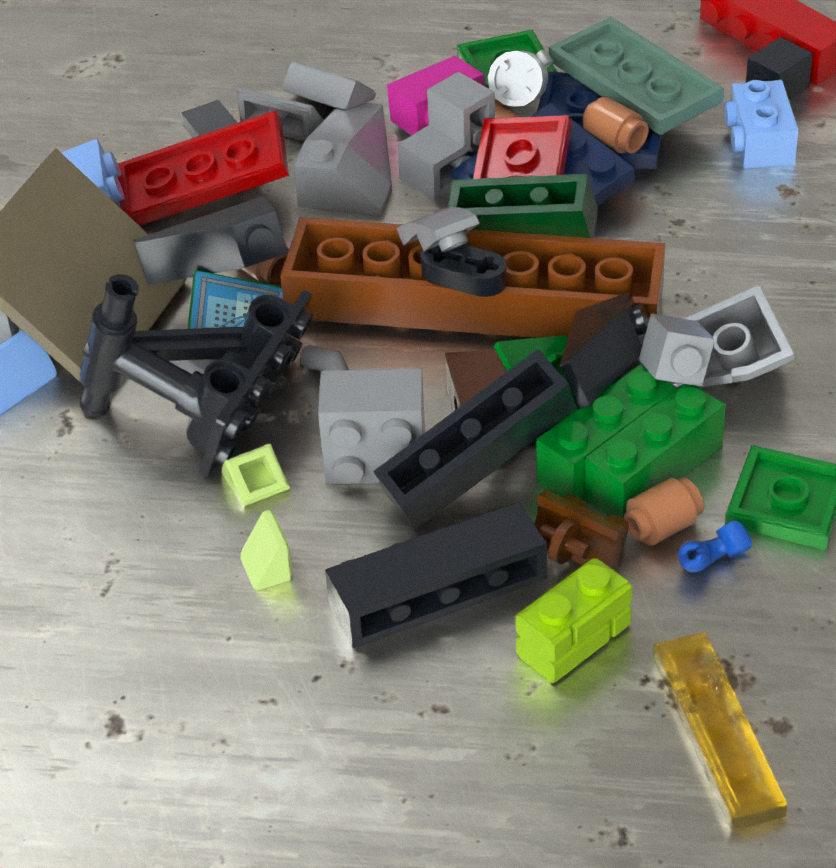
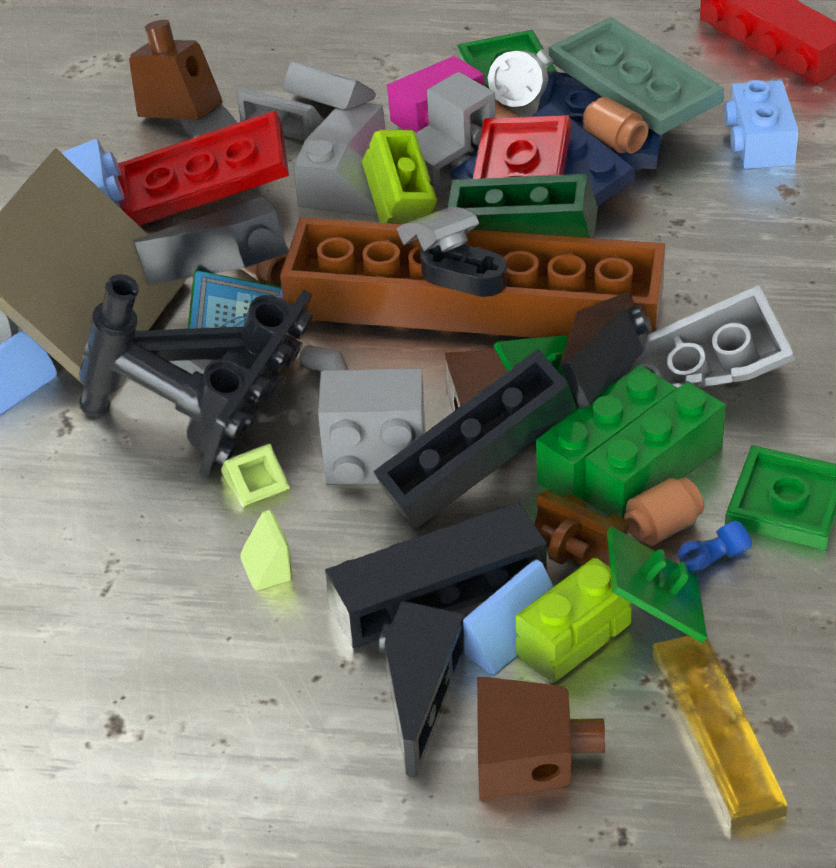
(172, 77): none -> reddish brown torso
(398, 177): none -> lime brick
(421, 662): none -> black slope
(492, 625): none -> light blue slope
(529, 737): none -> reddish brown torso
(656, 584): none -> green piece
(676, 350): light grey brick -> none
(781, 62): black brick -> none

